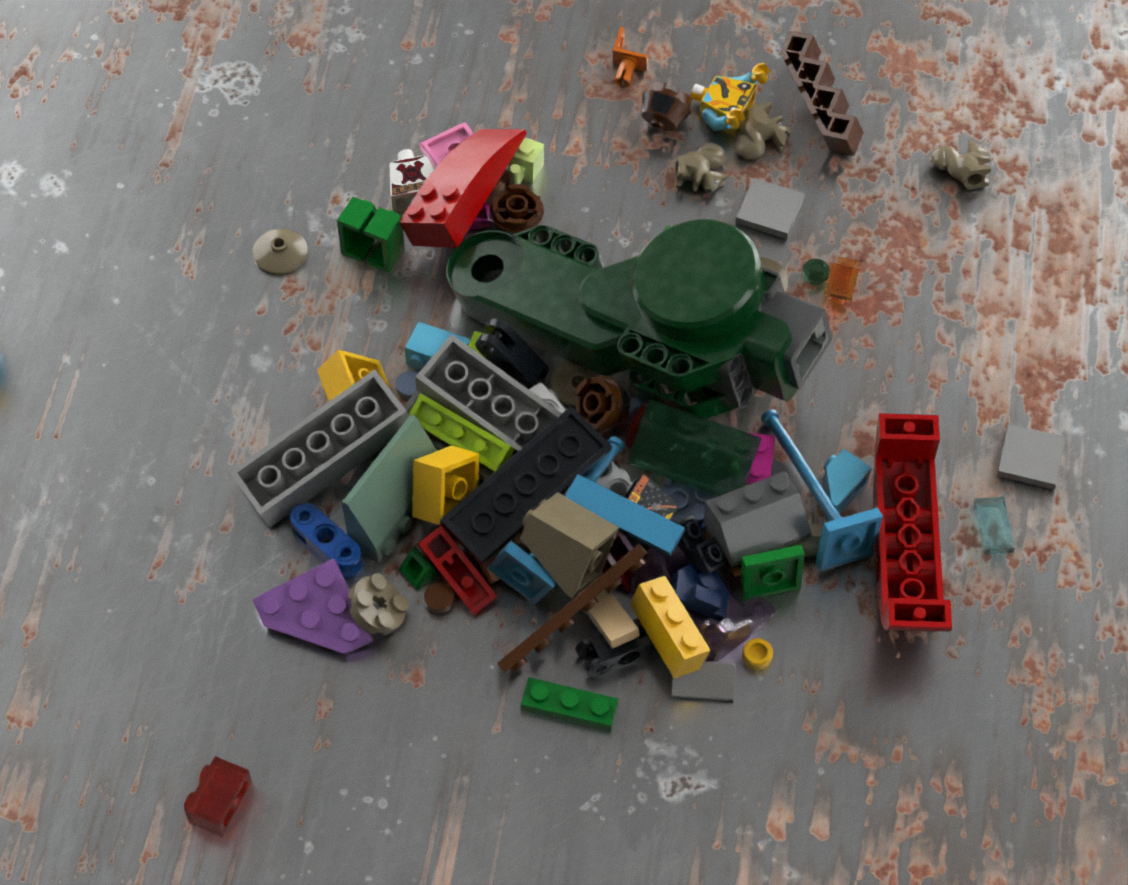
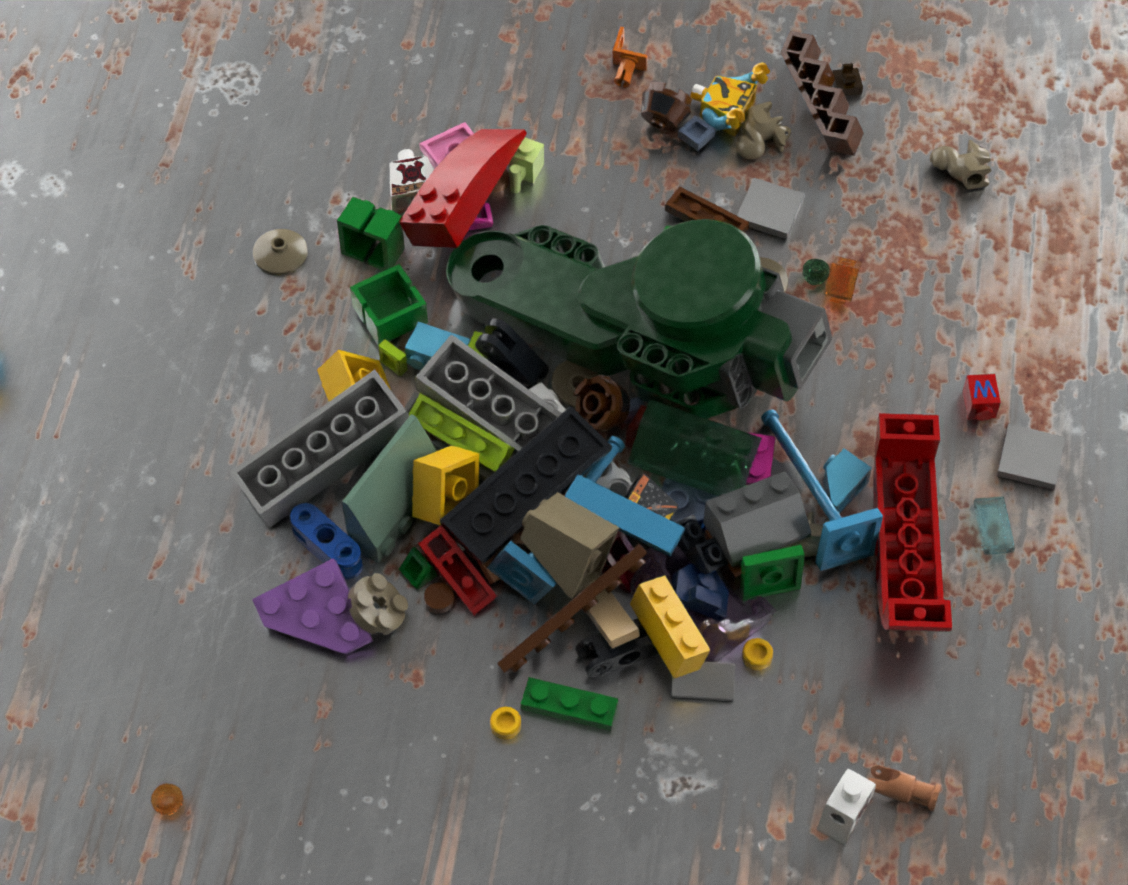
(161, 793): none -> clear orange plate
(217, 796): clear red brick -> none
(385, 304): none -> green piece
(392, 358): none -> lime tile
(406, 384): sand blue tile -> none
(505, 723): none -> yellow tile
(516, 209): reddish brown cone -> none
(693, 207): none -> reddish brown plate
(696, 133): none -> sand blue plate
(696, 168): dark tan animal -> none
(848, 80): none -> dark brown tile
(850, 802): none -> white torso
(904, 787): none -> nougat piece
(981, 396): none -> red brick

